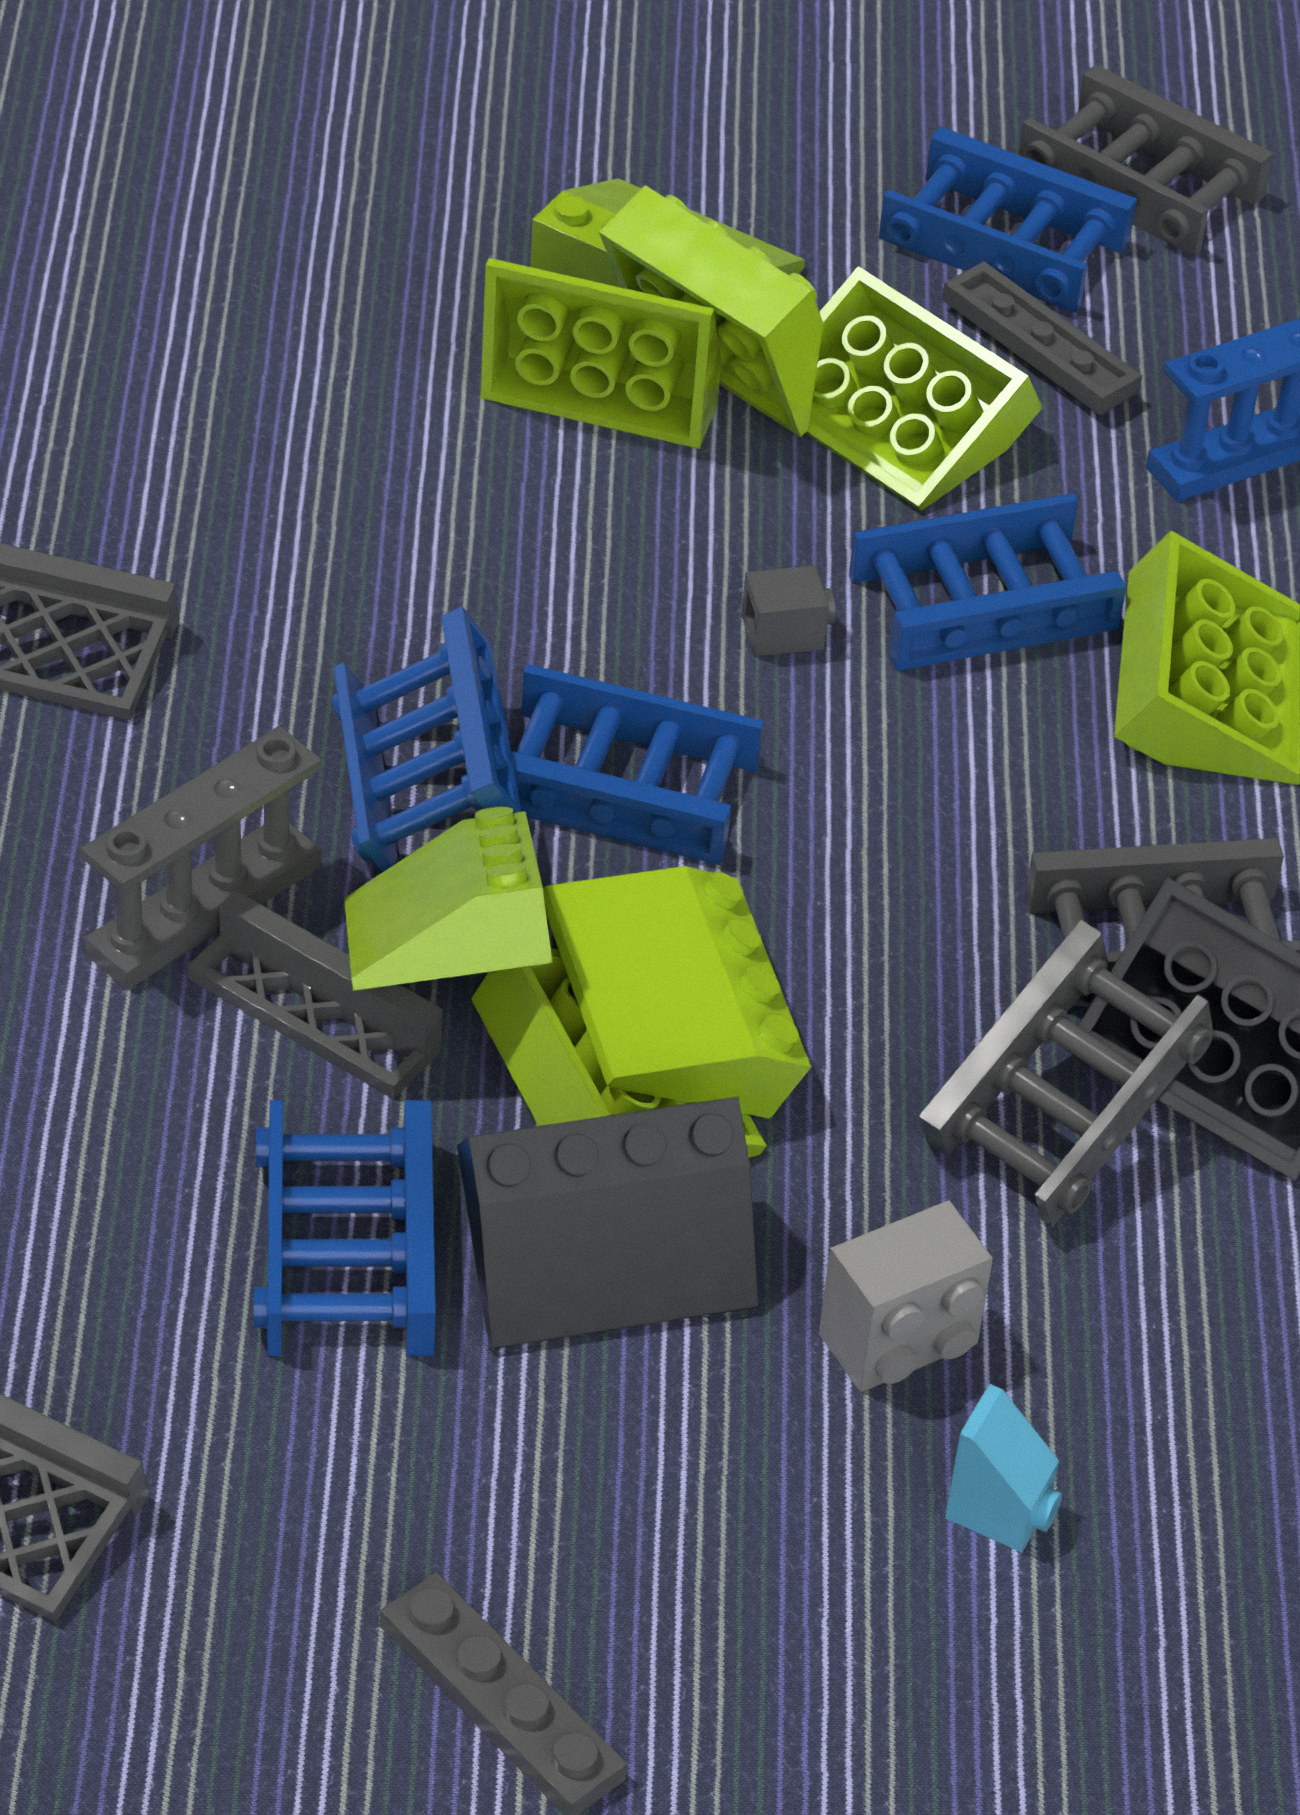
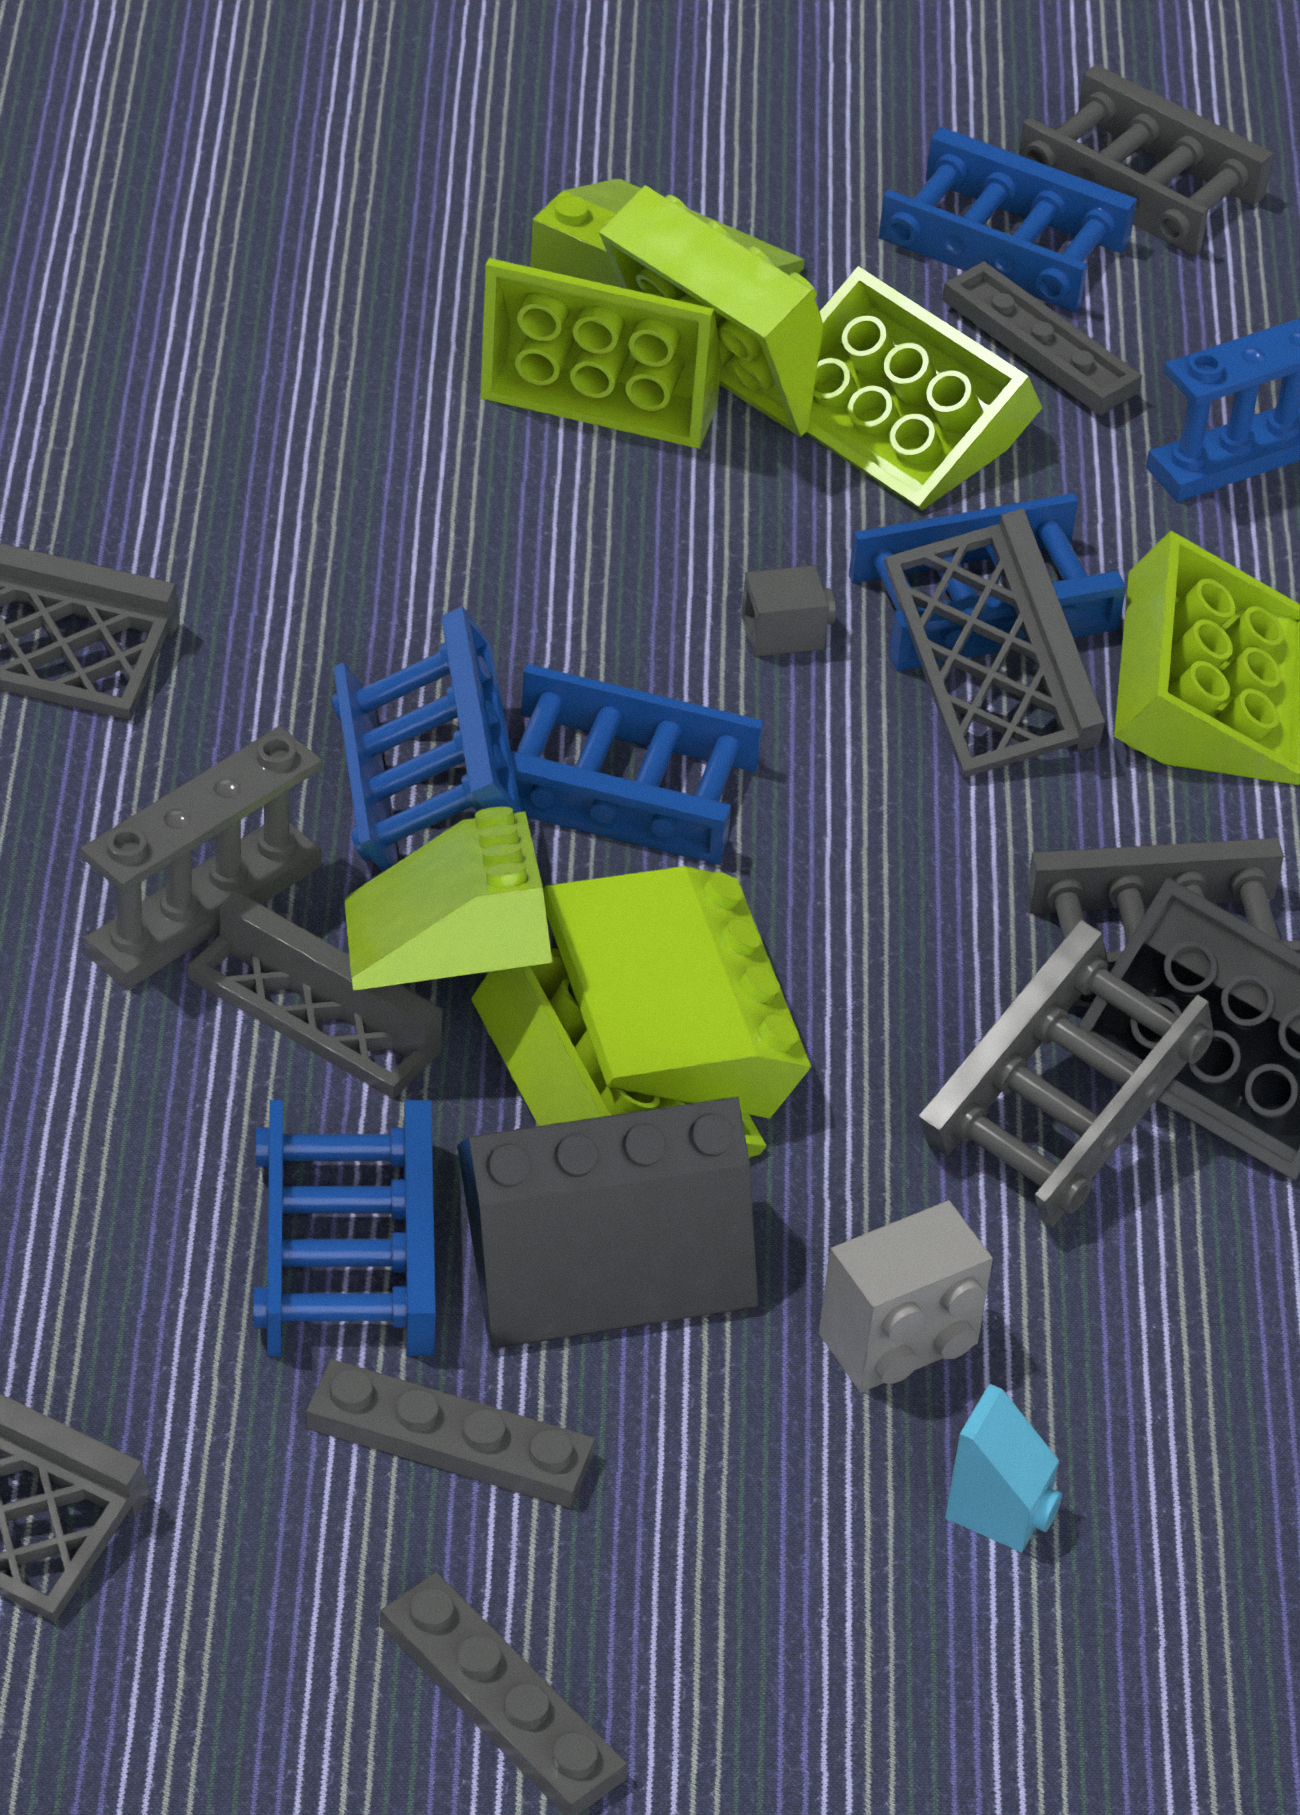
(450, 1433): none -> dark grey plate
(1044, 628): none -> dark grey fence

